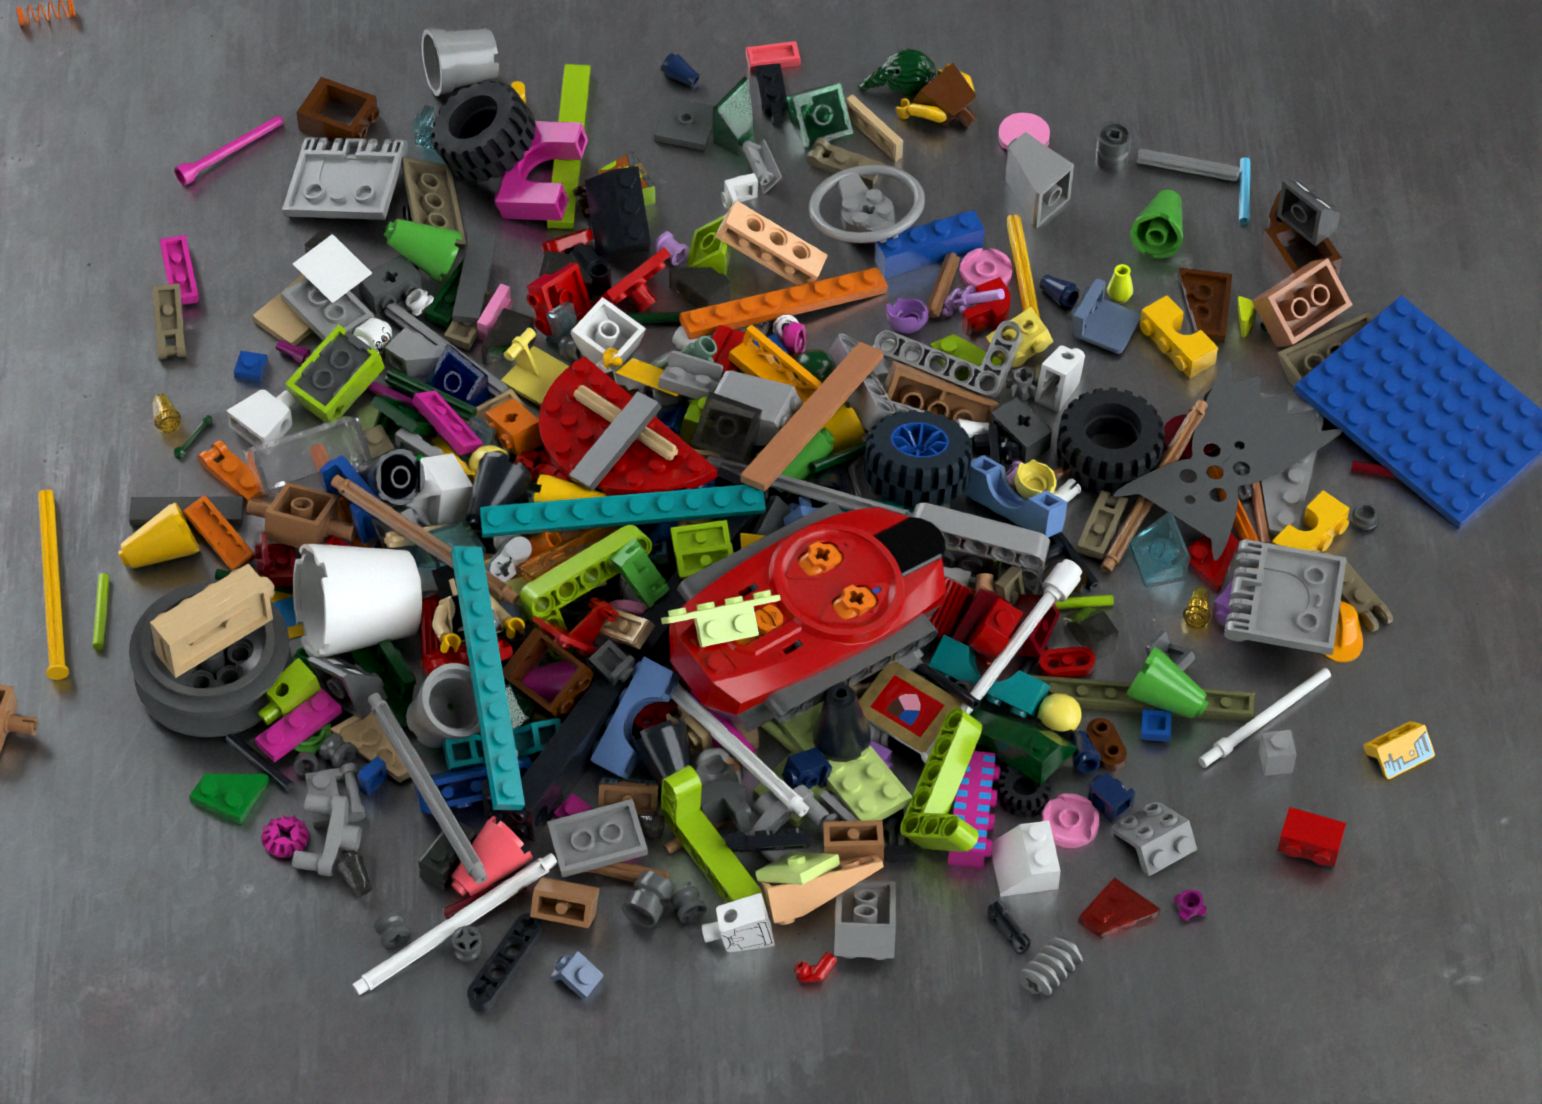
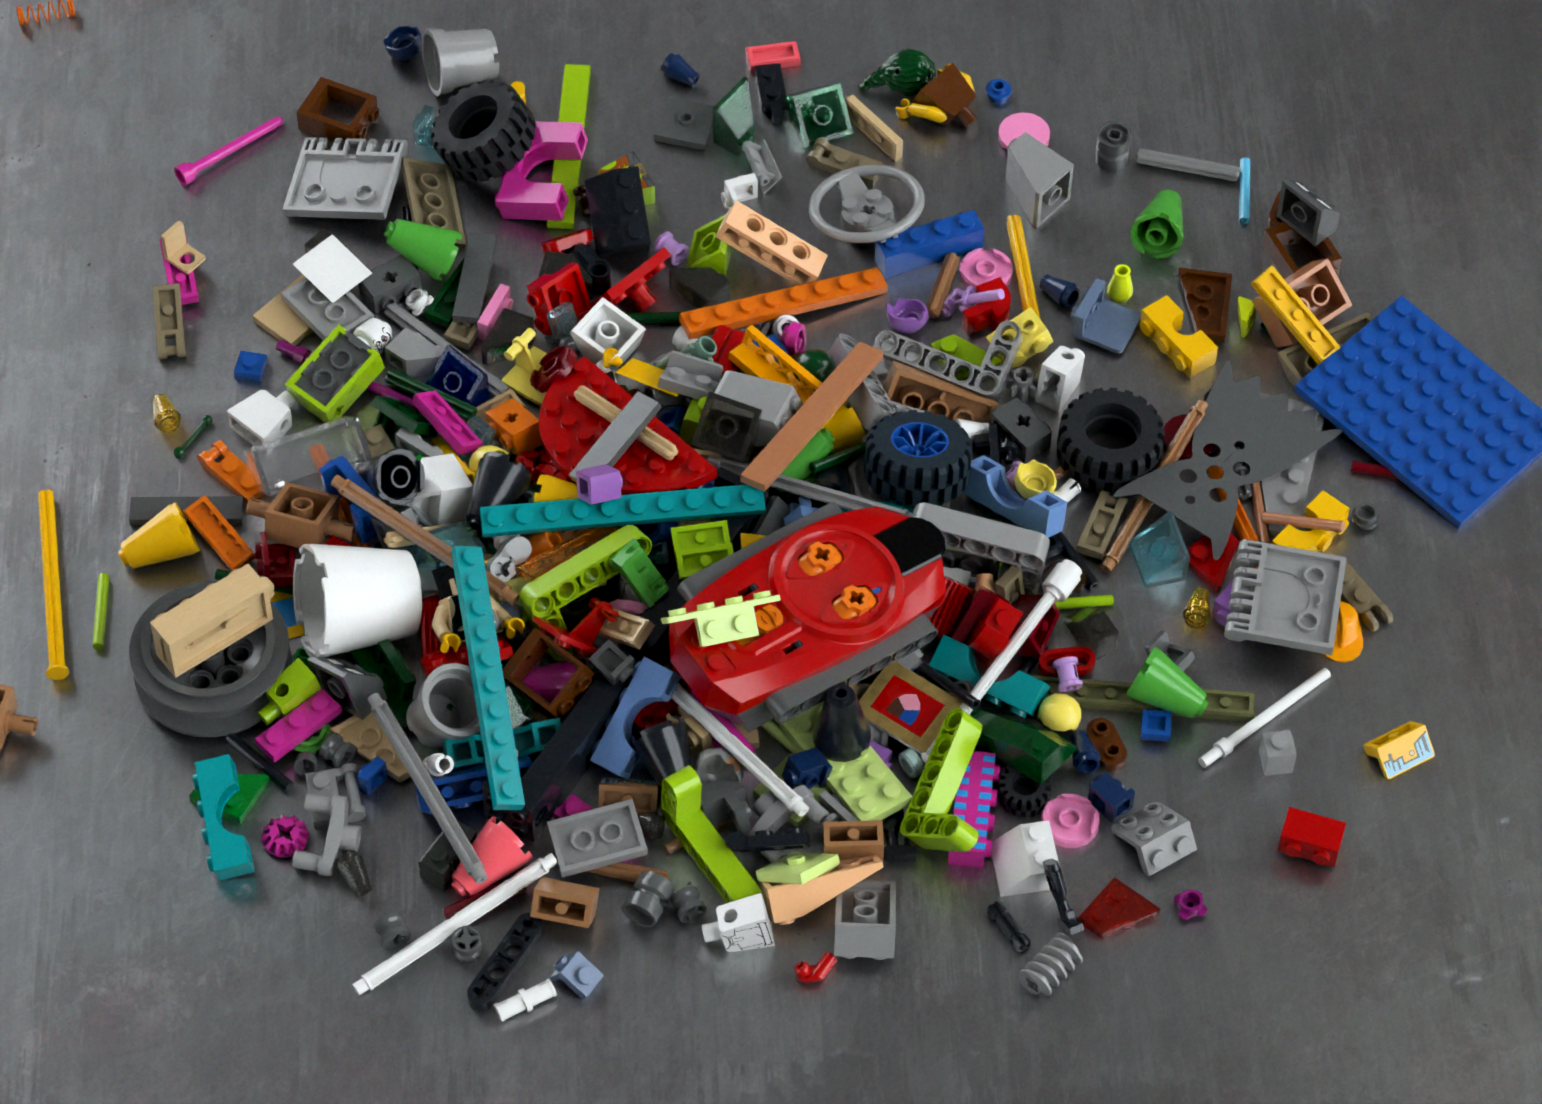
(175, 246): none -> tan bracket
(217, 783): none -> teal arch
(403, 43): none -> dark blue hair
(438, 764): none -> white pin
(525, 1000): none -> white pin
(553, 368): none -> dark red tile
(599, 484): none -> medium lavender brick
(911, 763): none -> light aqua tile
(998, 90): none -> blue plate
(1067, 674): none -> lavender bush
(1068, 921): none -> black piece
(1295, 315): none -> yellow tile
(1304, 522): none -> nougat bar

